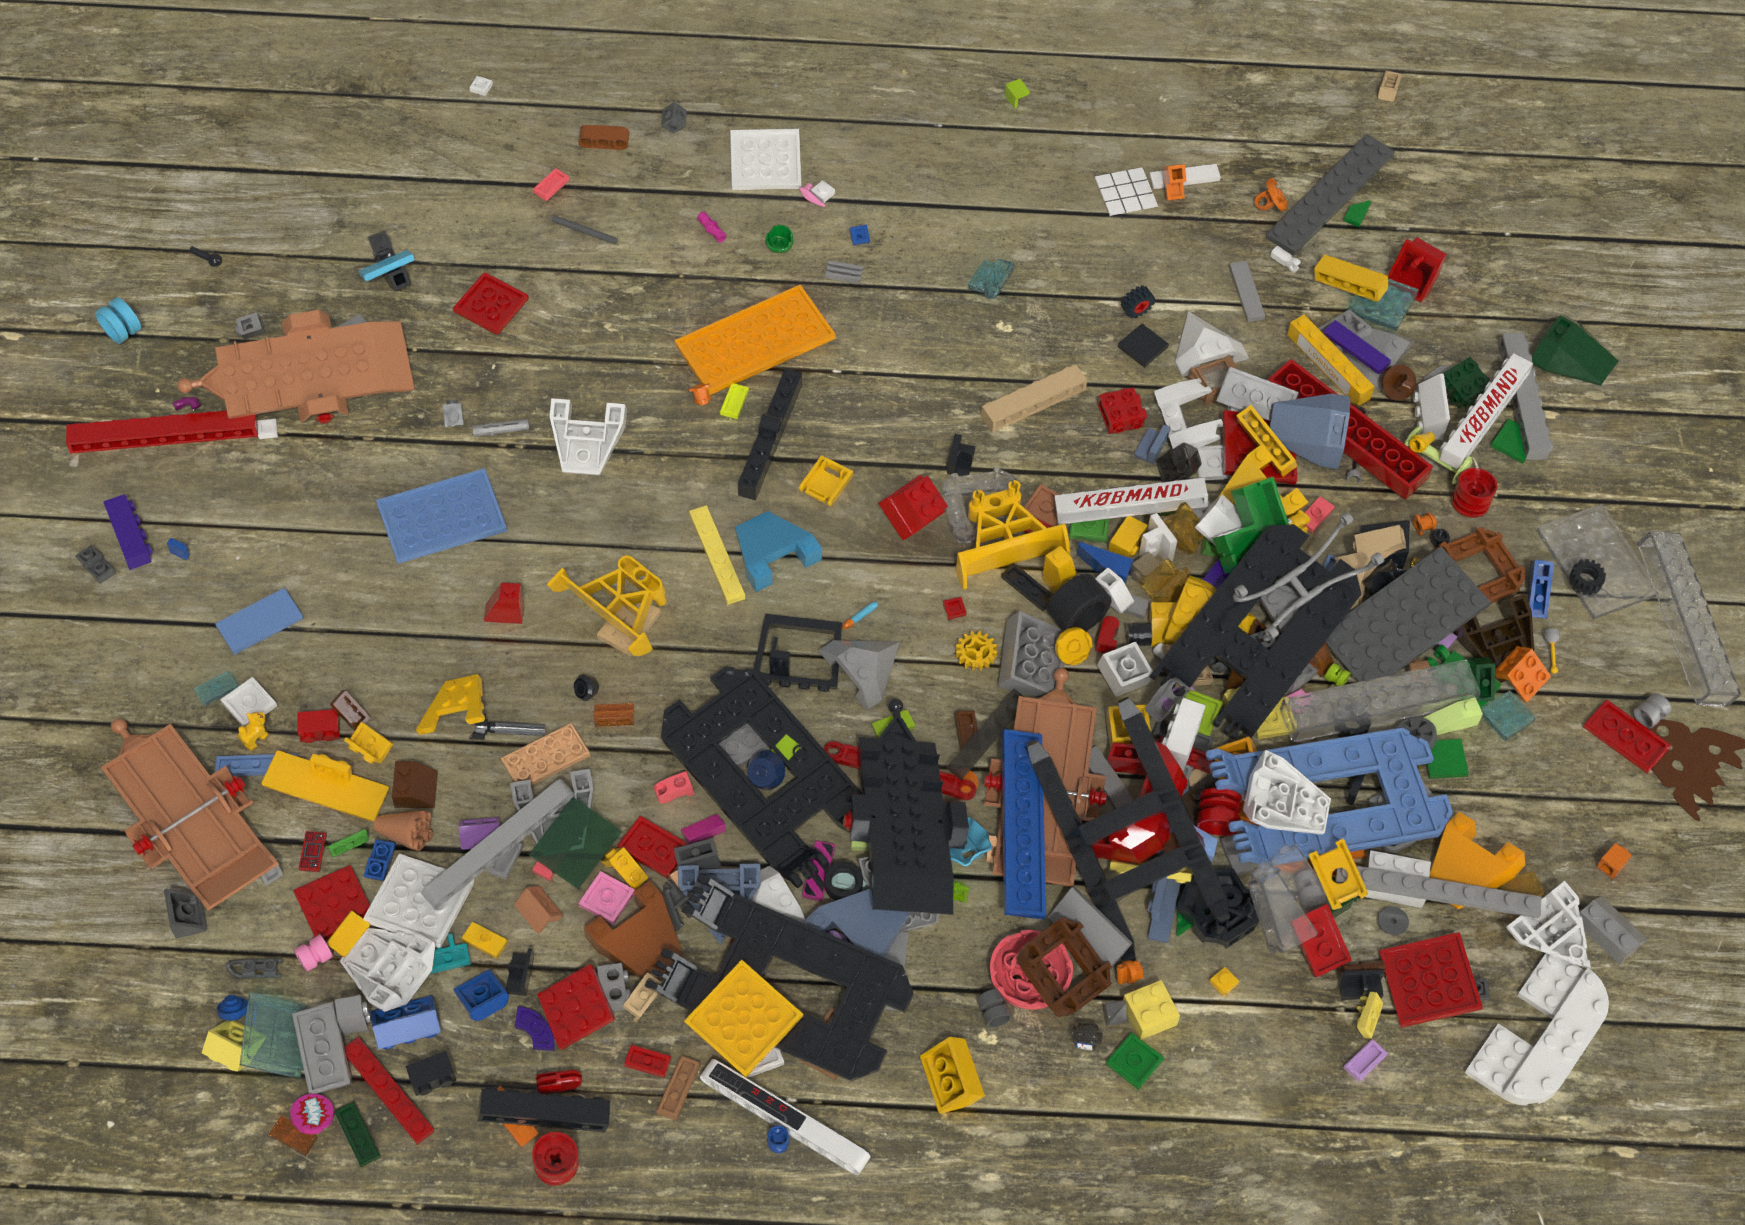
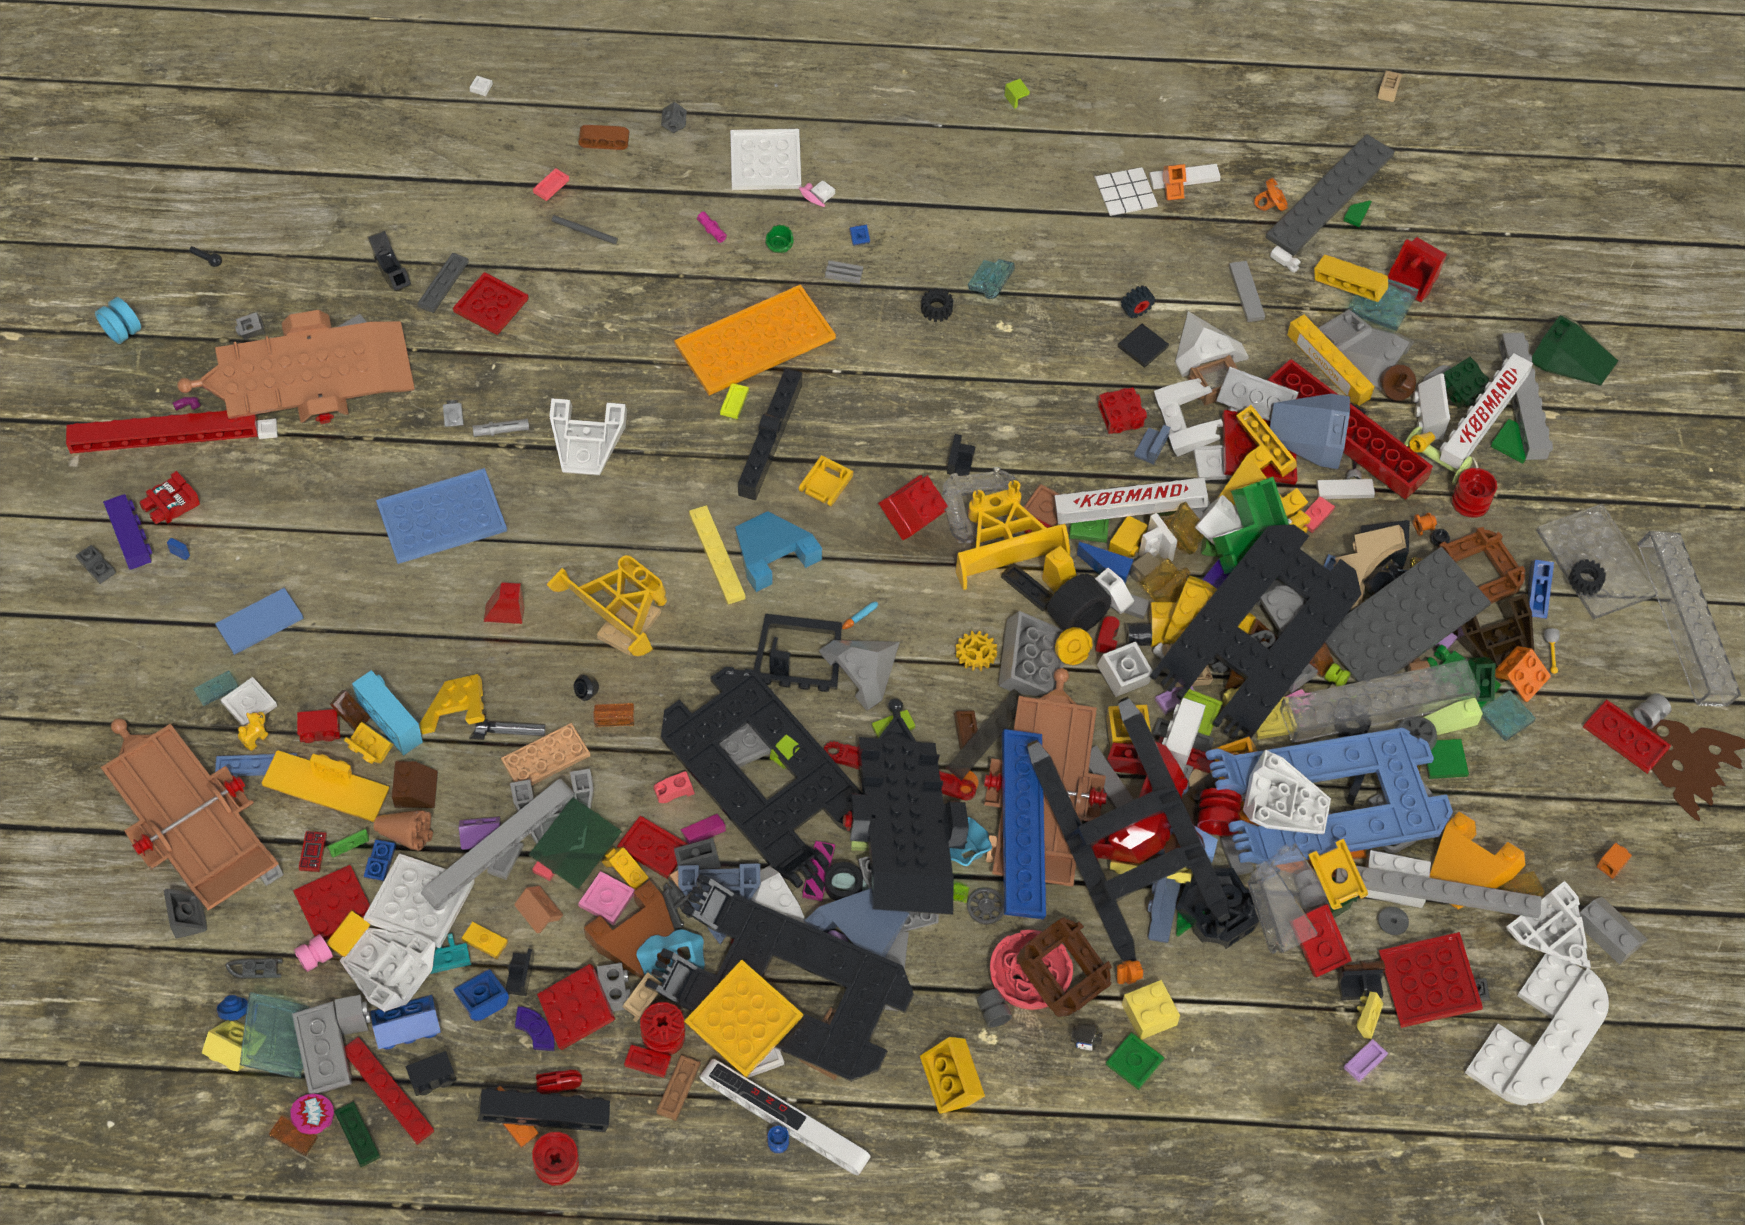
(170, 499): none -> red hips
(386, 265): medium azure tile -> none
(387, 712): none -> medium azure brick
(443, 282): none -> dark grey tile
(666, 1038): none -> red wheel
(680, 938): none -> medium azure piece
(701, 393): orange brick -> none
(766, 770): dark blue cone -> none
(937, 313): none -> black tyre
(954, 608): red tile -> none
(986, 906): none -> flat silver wheel
(1033, 398): tan brick -> none
(1098, 930): light grey tile -> none
(1115, 1012): flat silver slope -> none
(1154, 707): light grey piece -> none
(1179, 463): clear smoke slope -> none
(1224, 981): yellow plate -> none
(1272, 632): light grey bar -> none
(1345, 489): none -> white tile
(1357, 347): dark purple tile -> none

